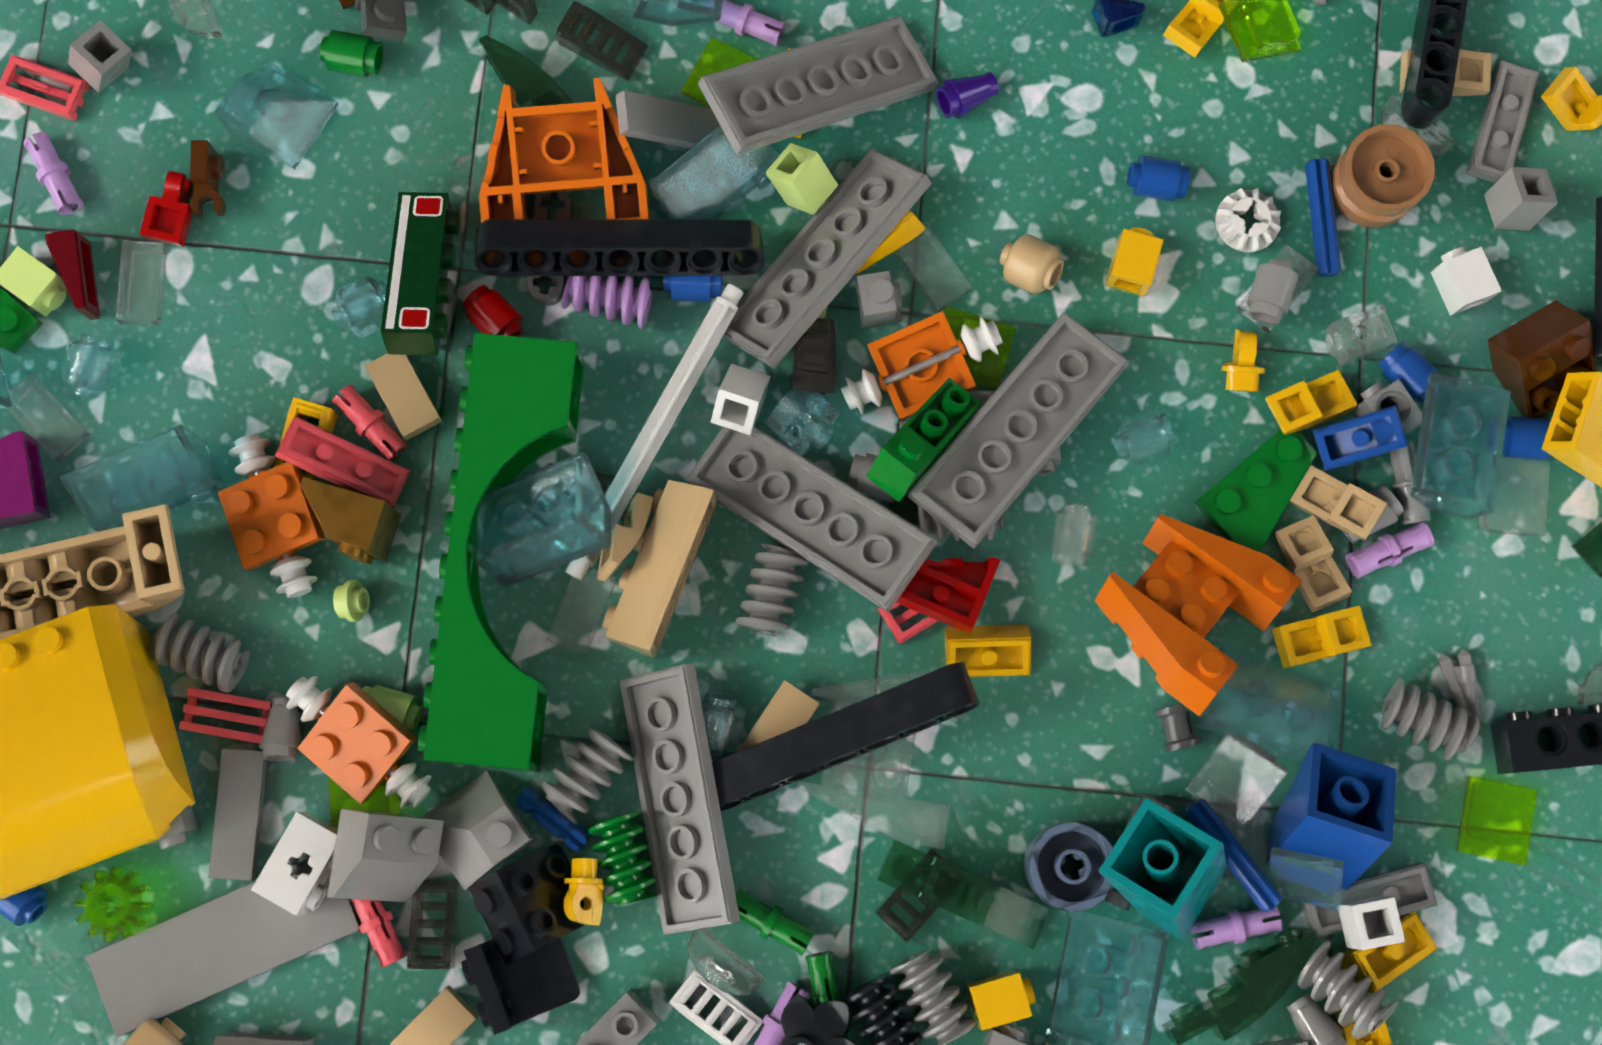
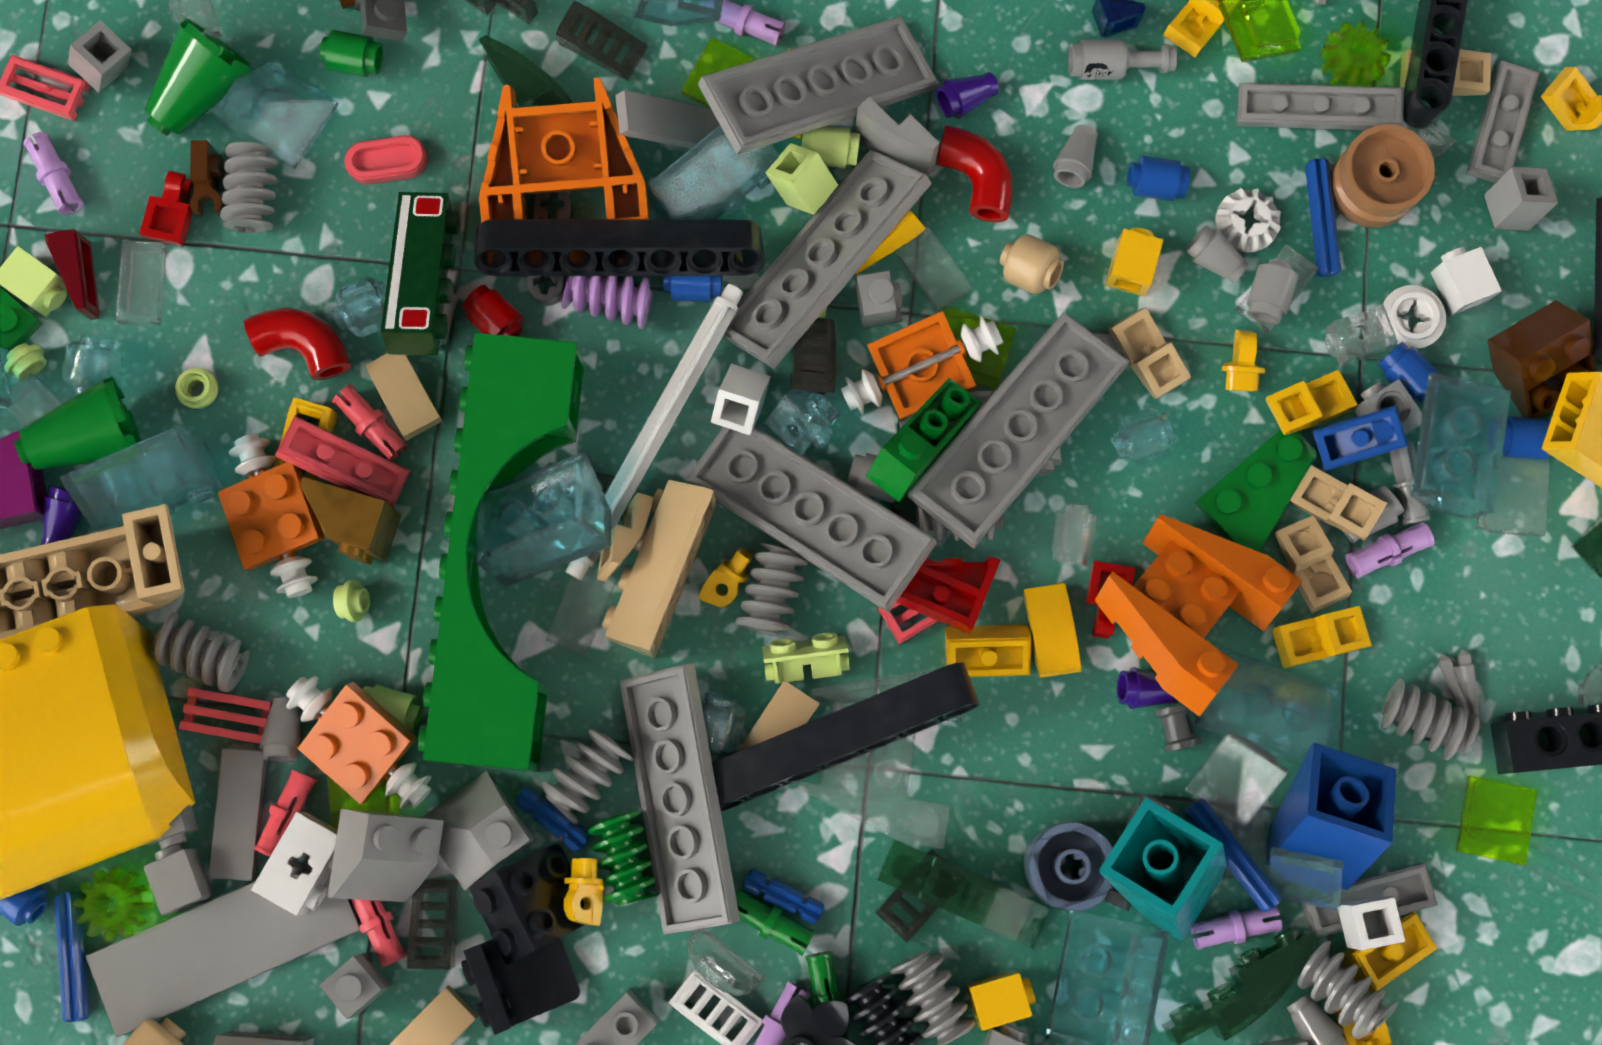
(25, 360): none -> yellowish green plate
(59, 515): none -> dark purple cone
(71, 958): none -> blue axle
(80, 429): none -> green cone
(178, 879): none -> light grey brick
(186, 382): none -> yellowish green plate
(192, 78): none -> green cone
(246, 188): none -> light grey piece
(290, 801): none -> coral pin
(304, 333): none -> red cylinder
(355, 985): none -> light grey brick
(386, 160): none -> coral tile
(731, 575): none -> yellow piece
(783, 896): none -> blue axle
(789, 657): none -> yellowish green hinge
(834, 145): none -> yellowish green brick
(904, 142): none -> light grey slope
(985, 169): none -> red cylinder
(1052, 630): none -> yellow slope
(1076, 158): none -> light grey cone
(1098, 575): none -> red plate
(1110, 59): none -> light grey piece
(1140, 689): none -> dark purple cone
(1149, 355): none -> tan slope
(1216, 254): none -> light grey cone
(1318, 106): none -> light grey tile
(1359, 43): none -> clear neon green gear
(1425, 306): none -> white gear

